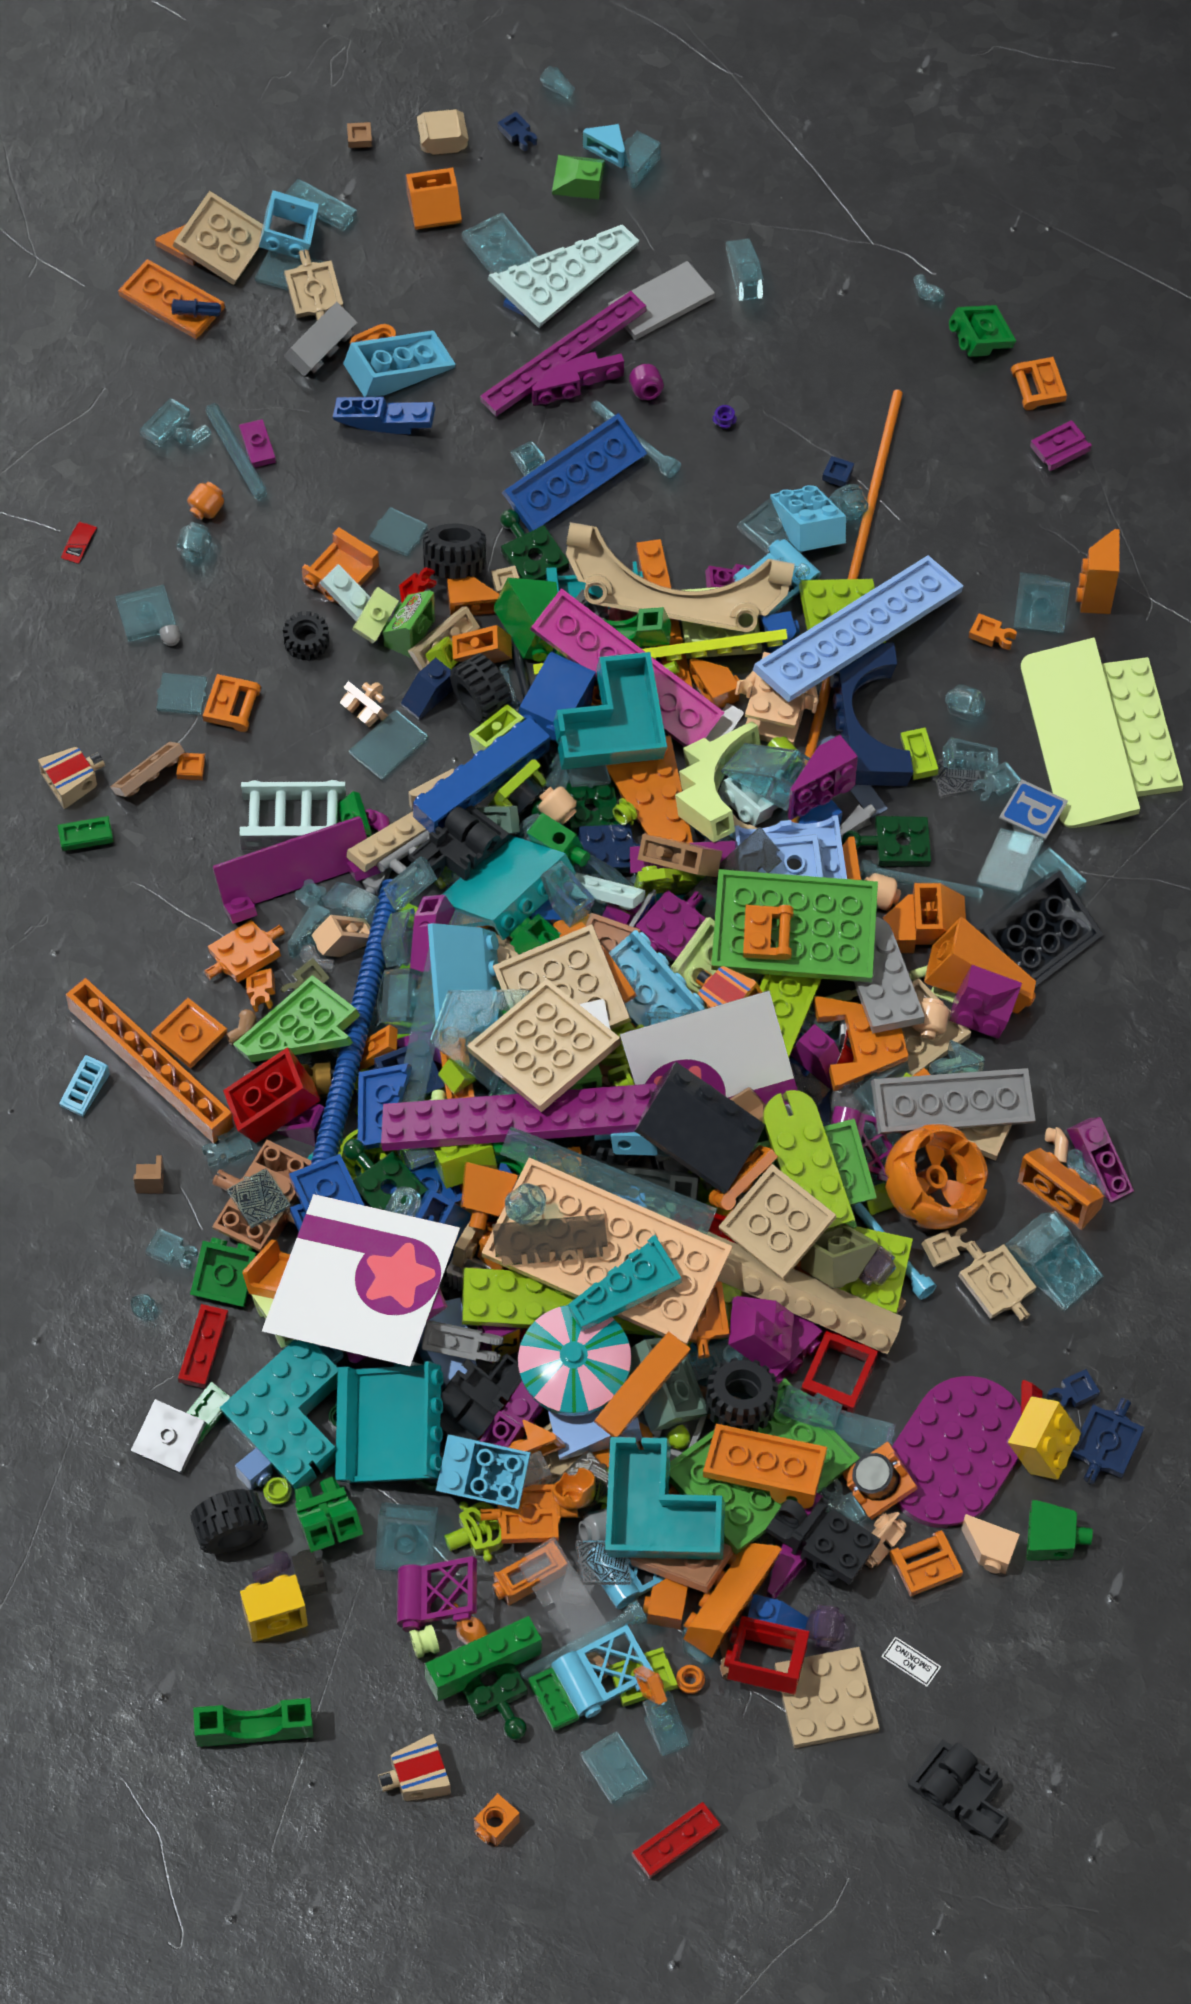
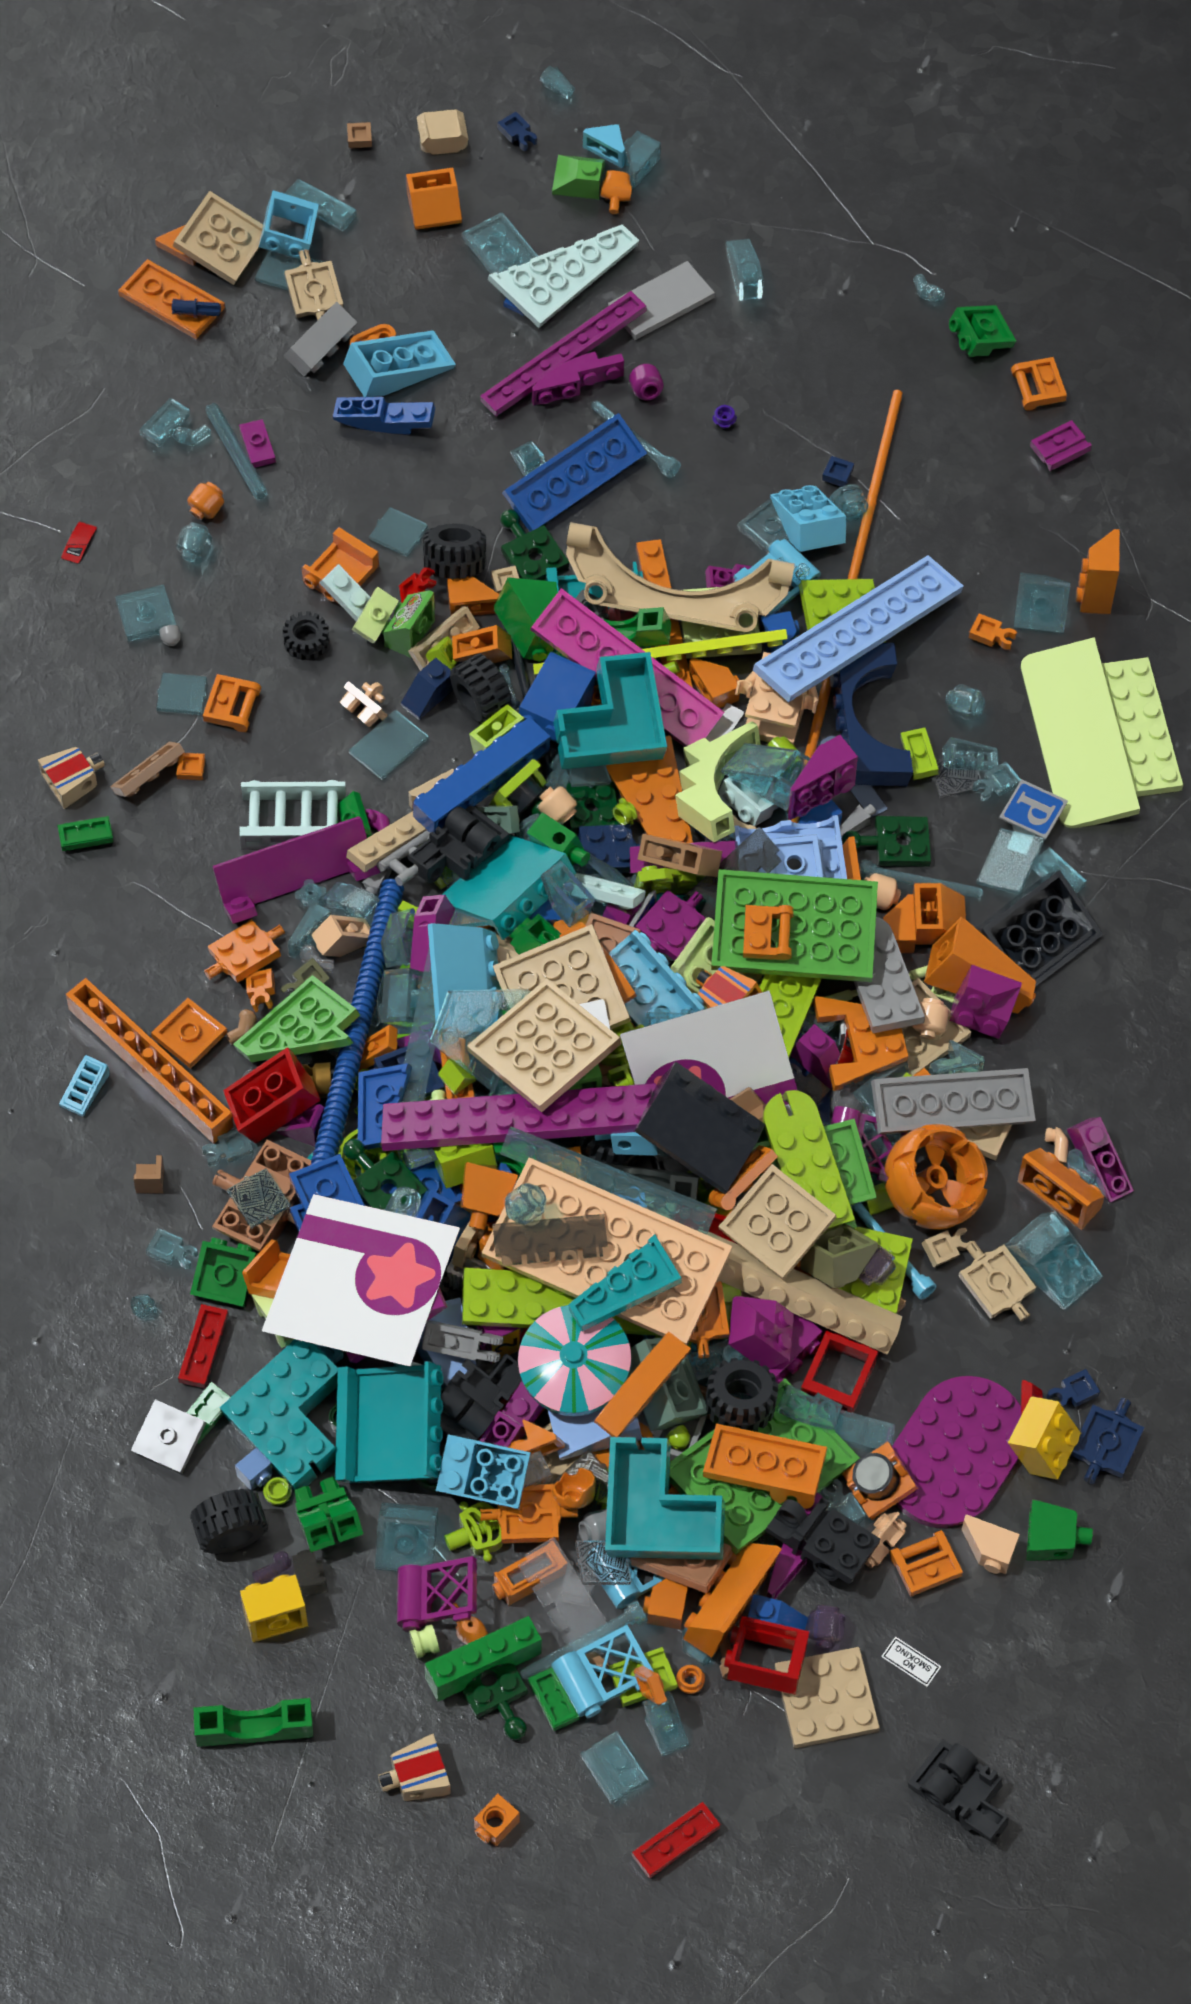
(409, 883): clear light blue plate -> none
(616, 188): none -> orange piece

